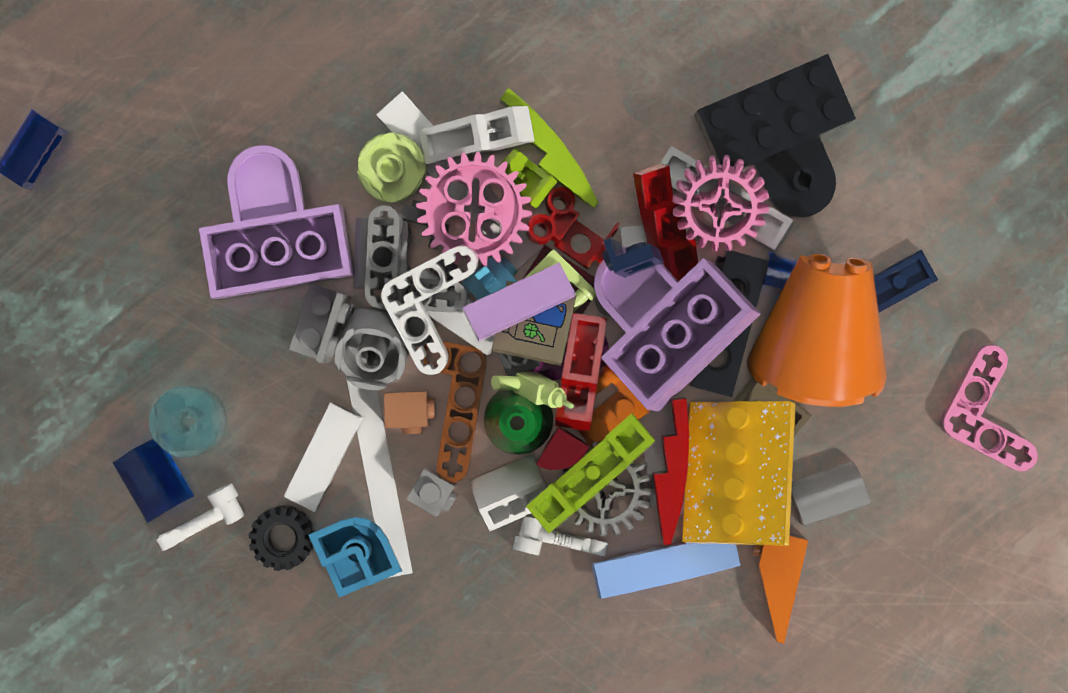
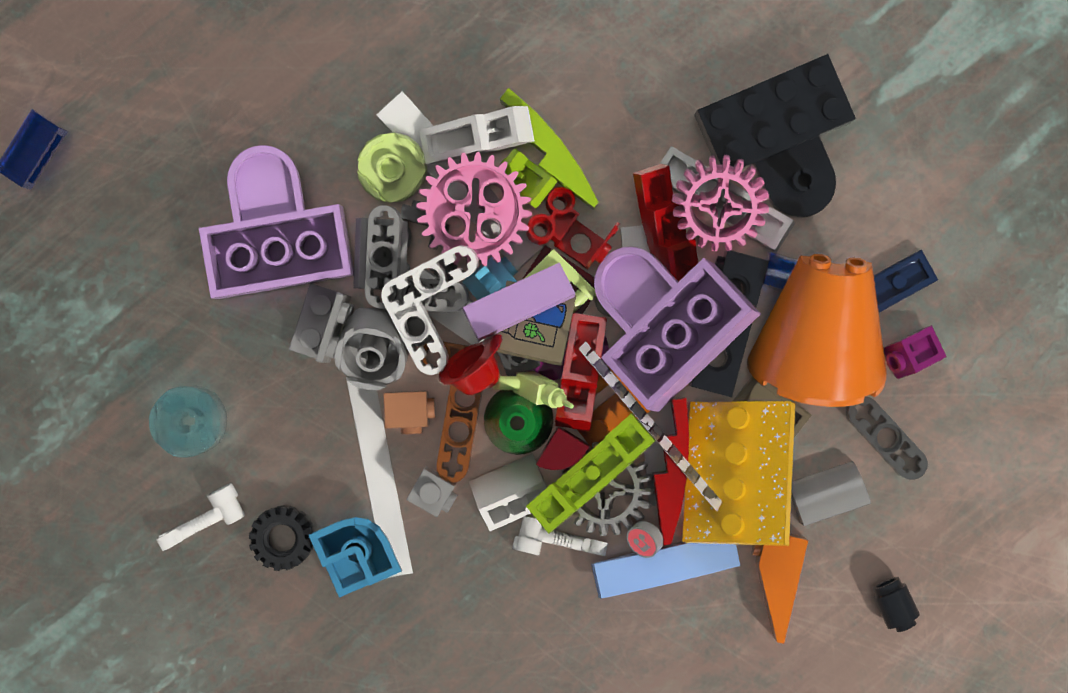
(153, 479): clear blue brick -> none
(323, 457): white tile -> none
(473, 367): none -> red piece
(636, 259): dark blue bracket -> none
(645, 539): none -> tile
(650, 425): none -> sticker
(896, 604): none -> black brick
(897, 462): none -> dark grey beam
(914, 353): none -> magenta bracket
(973, 410): bright pink beam -> none

